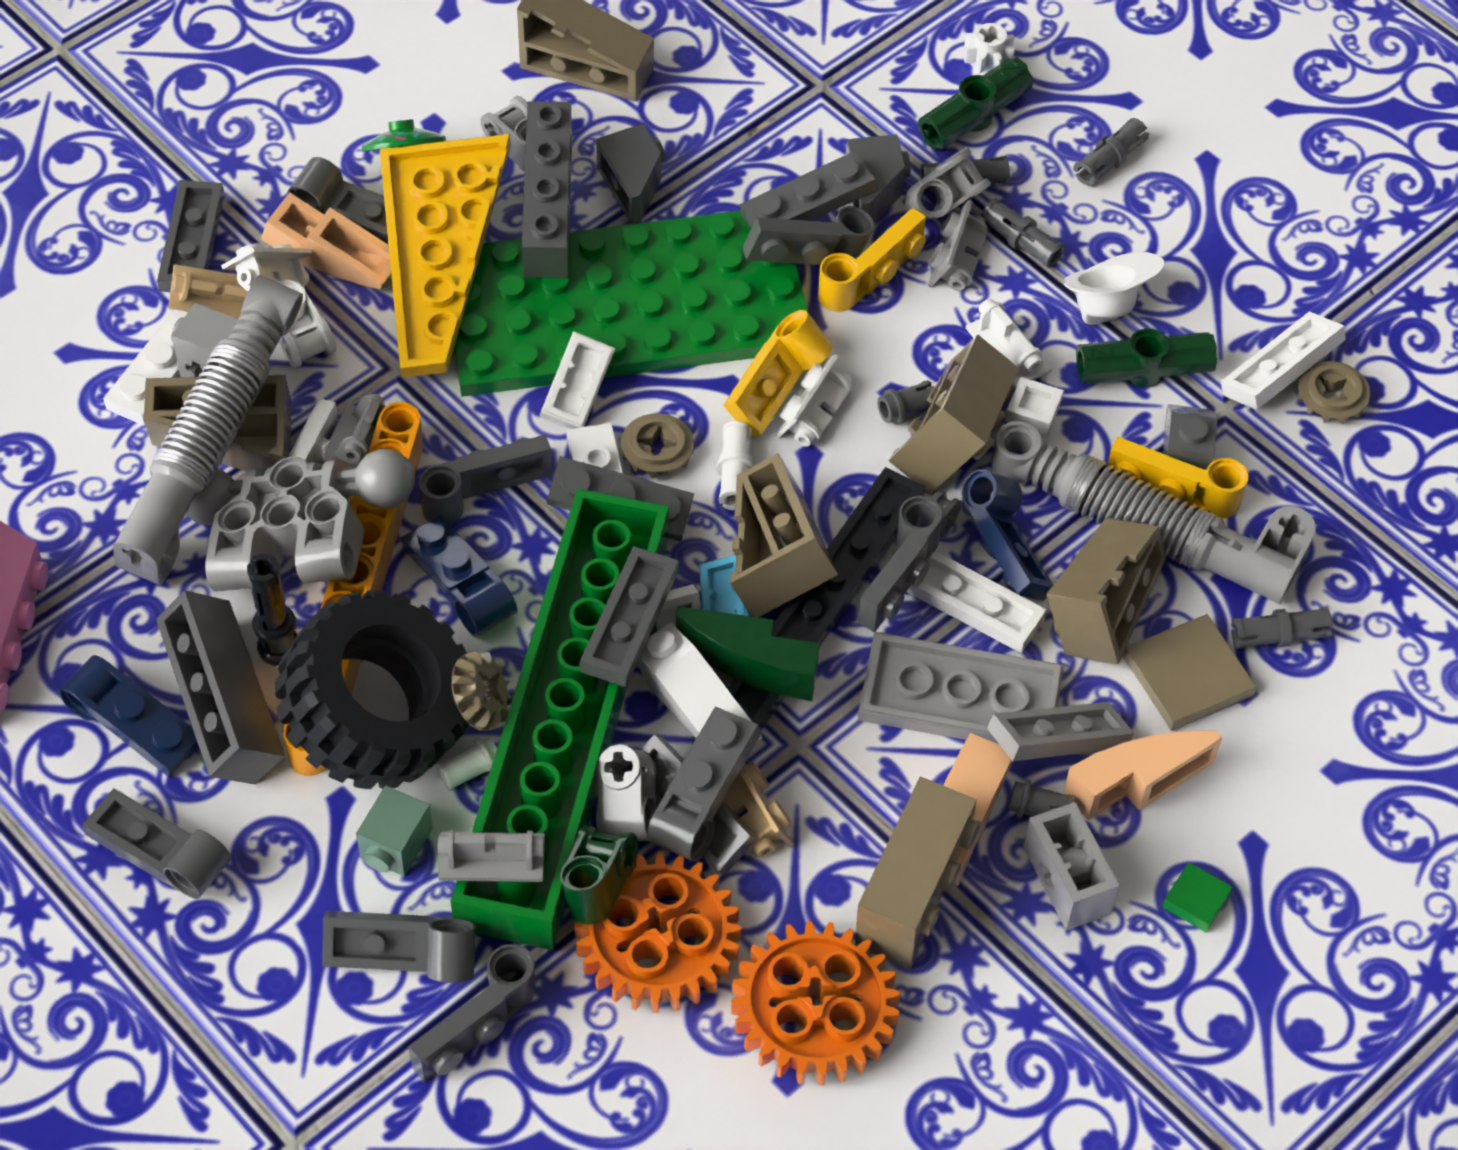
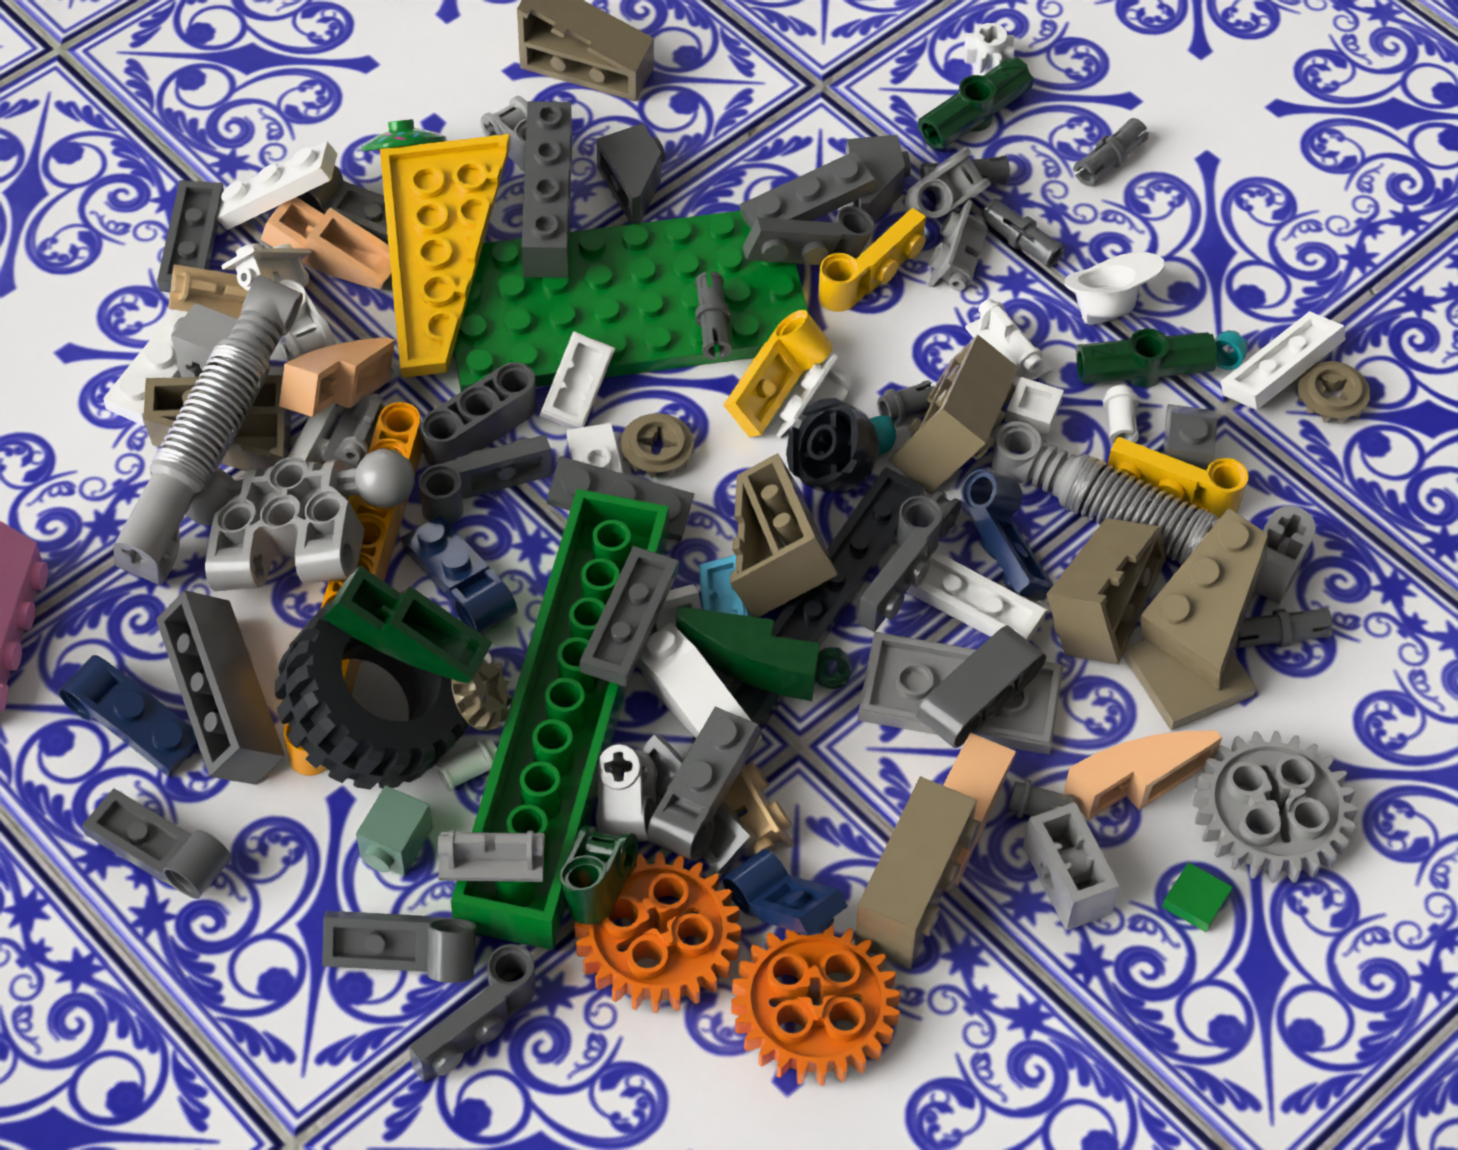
(274, 621): black pin -> none
(276, 185): none -> white plate
(336, 375): none -> light nougat slope
(407, 627): none -> dark green slope
(480, 414): none -> dark grey beam
(713, 315): none -> dark grey pin
(733, 460): white pin -> none
(768, 893): none -> dark blue plate
(833, 447): none -> black cylinder
(837, 680): none -> clear green hinge
(886, 432): none -> teal hinge
(981, 686): none -> dark grey beam
(1059, 730): light grey plate -> none
(1121, 405): none -> white pin
(1206, 599): none -> dark tan wedge
(1233, 811): none -> light grey gear
(1235, 355): none -> teal hinge

